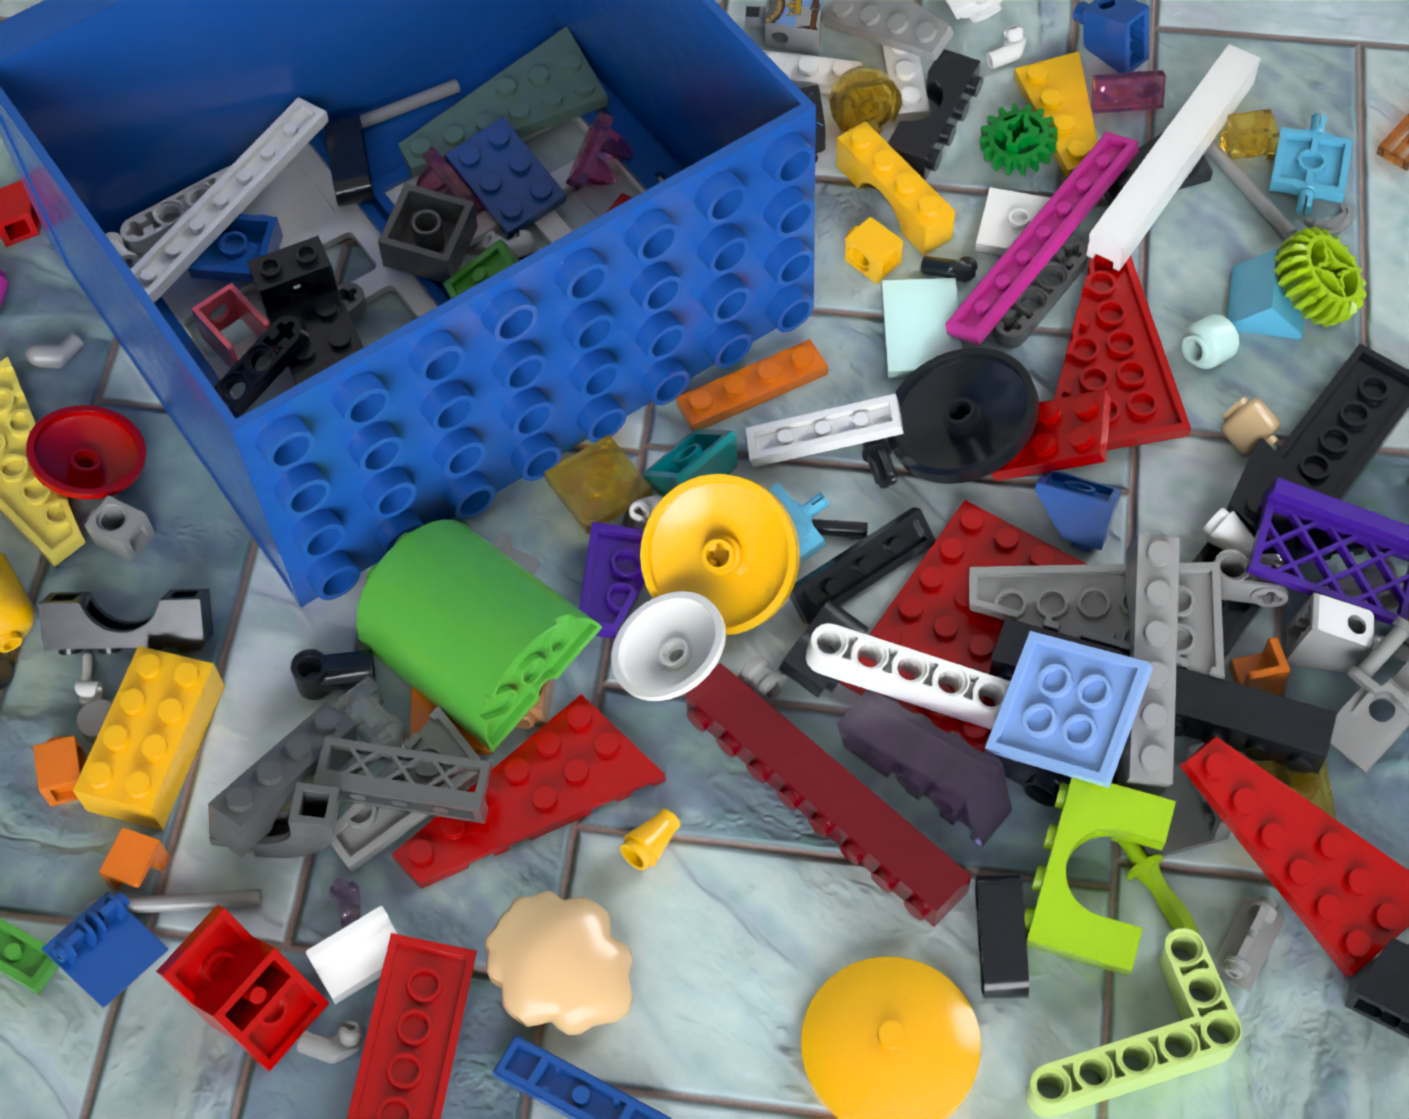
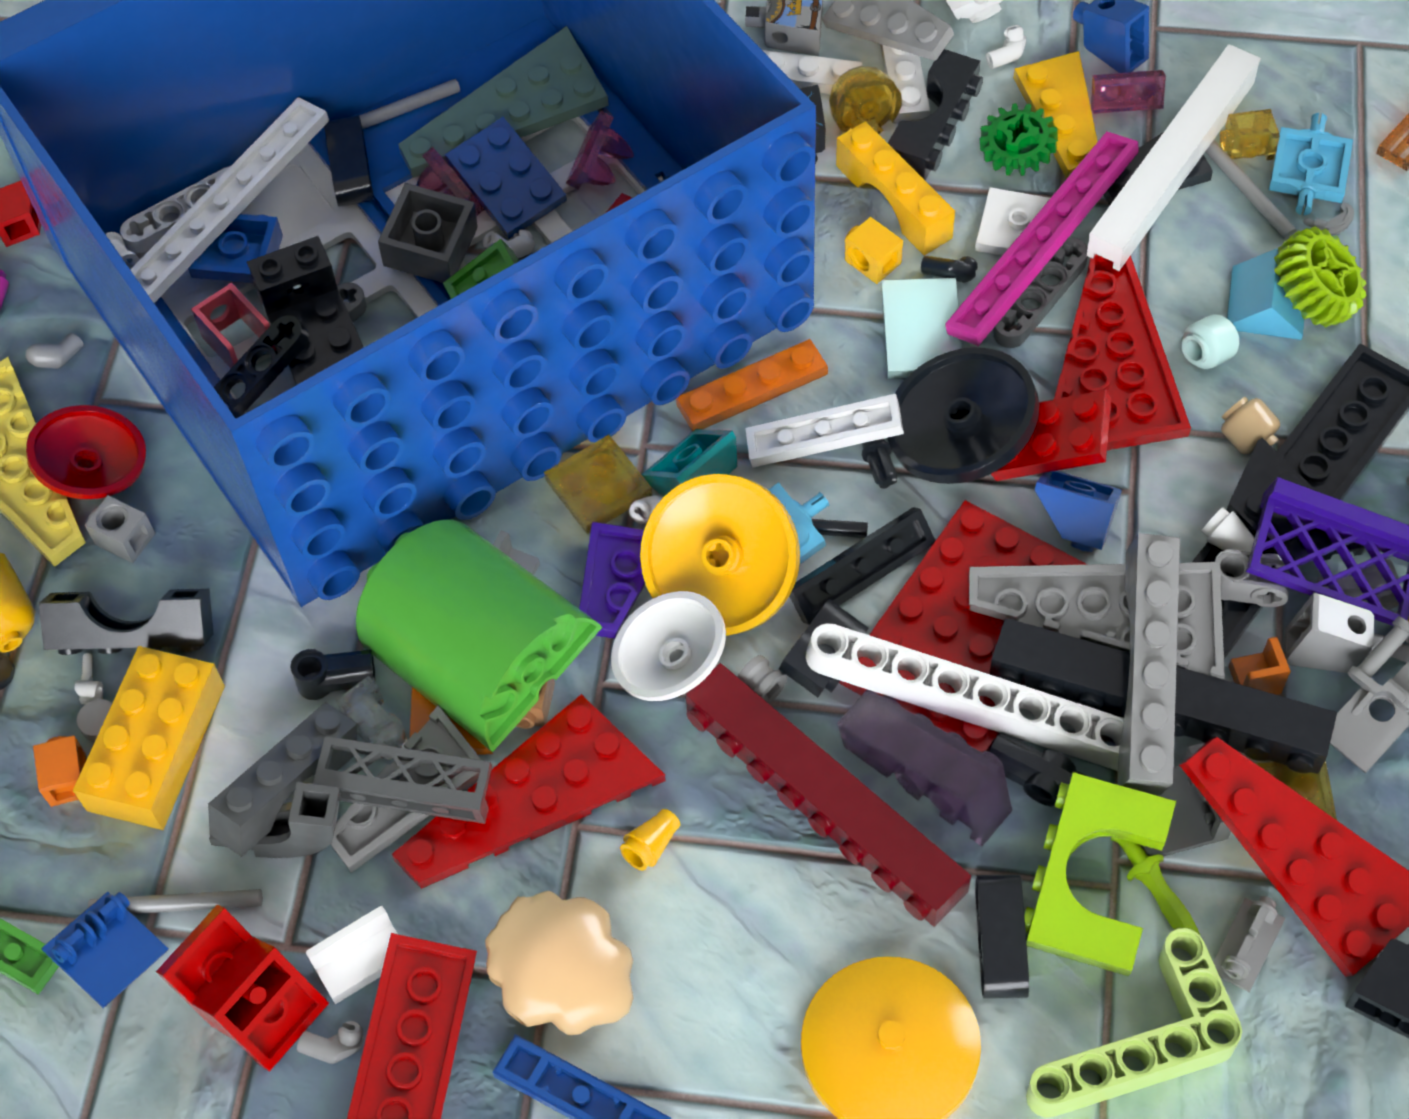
(131, 859): orange panel -> none
(349, 900): clear purple arm -> none
(1069, 708): light blue plate -> none

